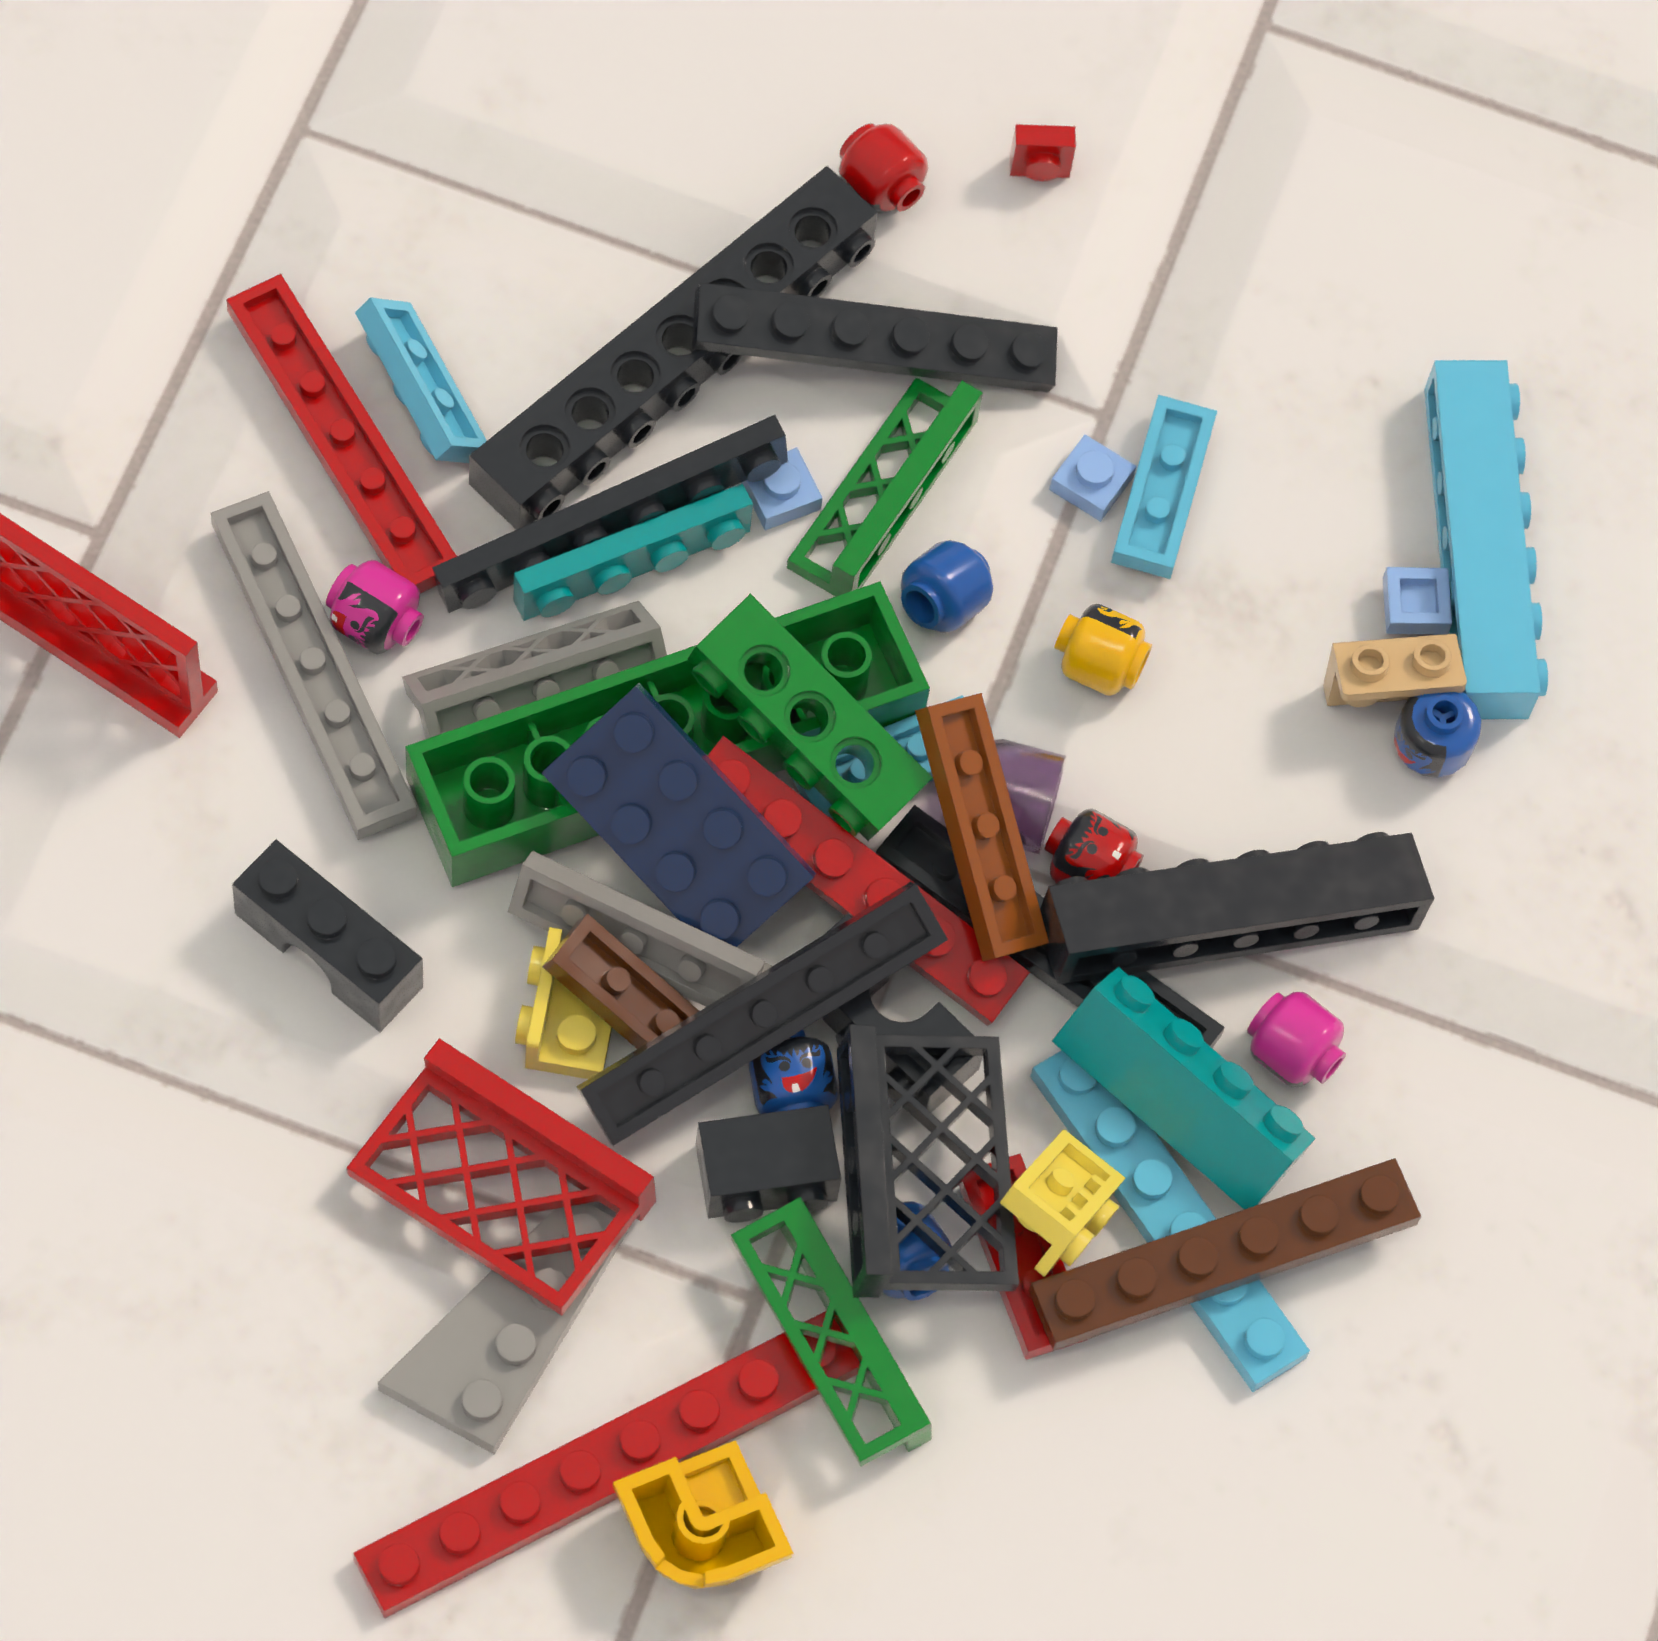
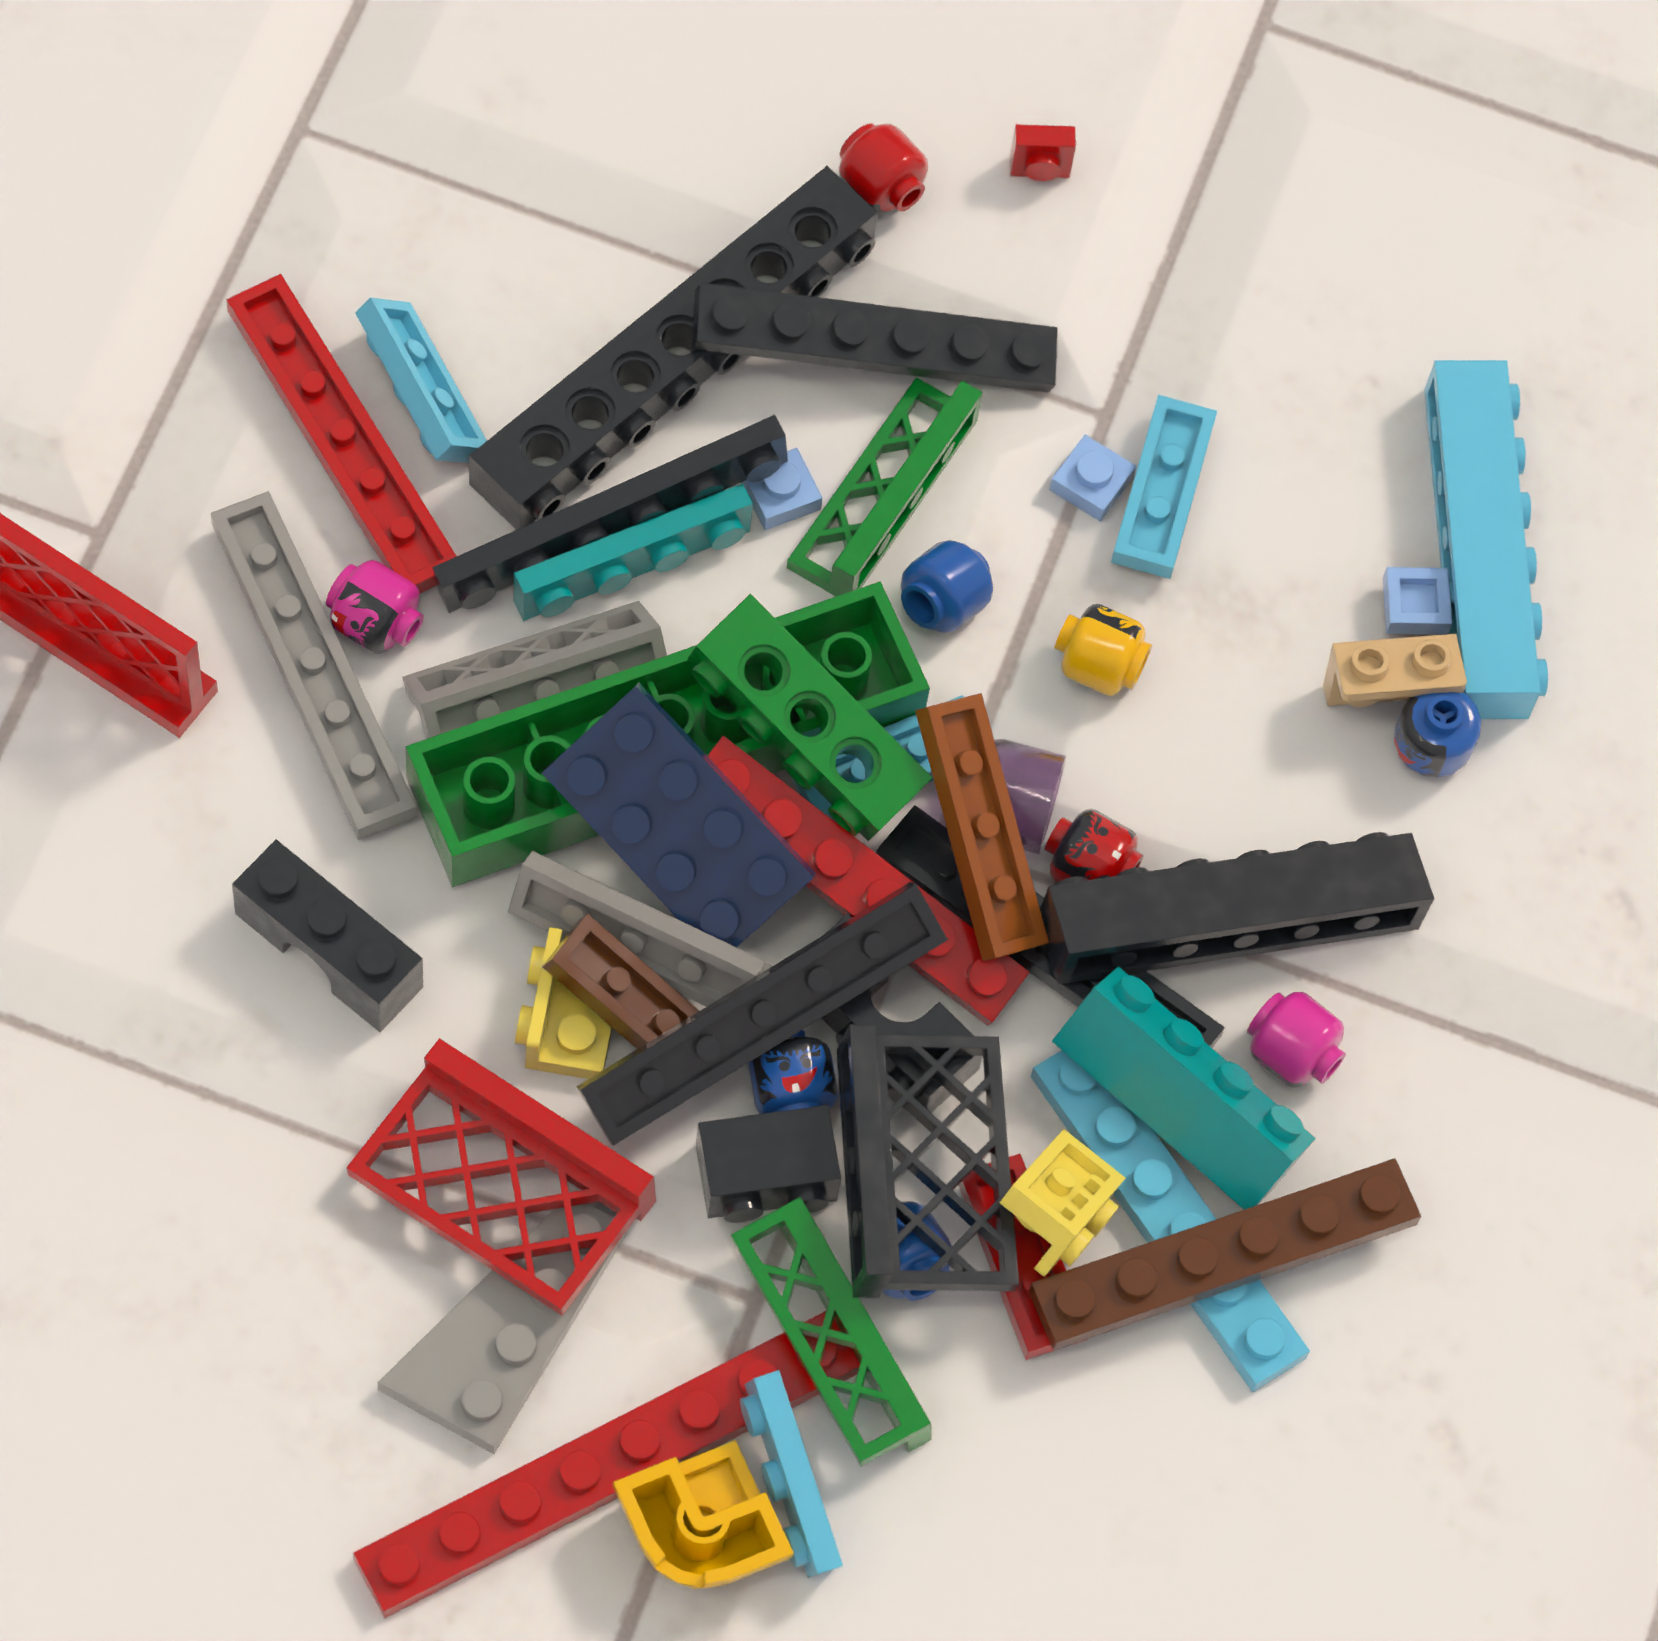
(790, 1474): none -> medium azure plate

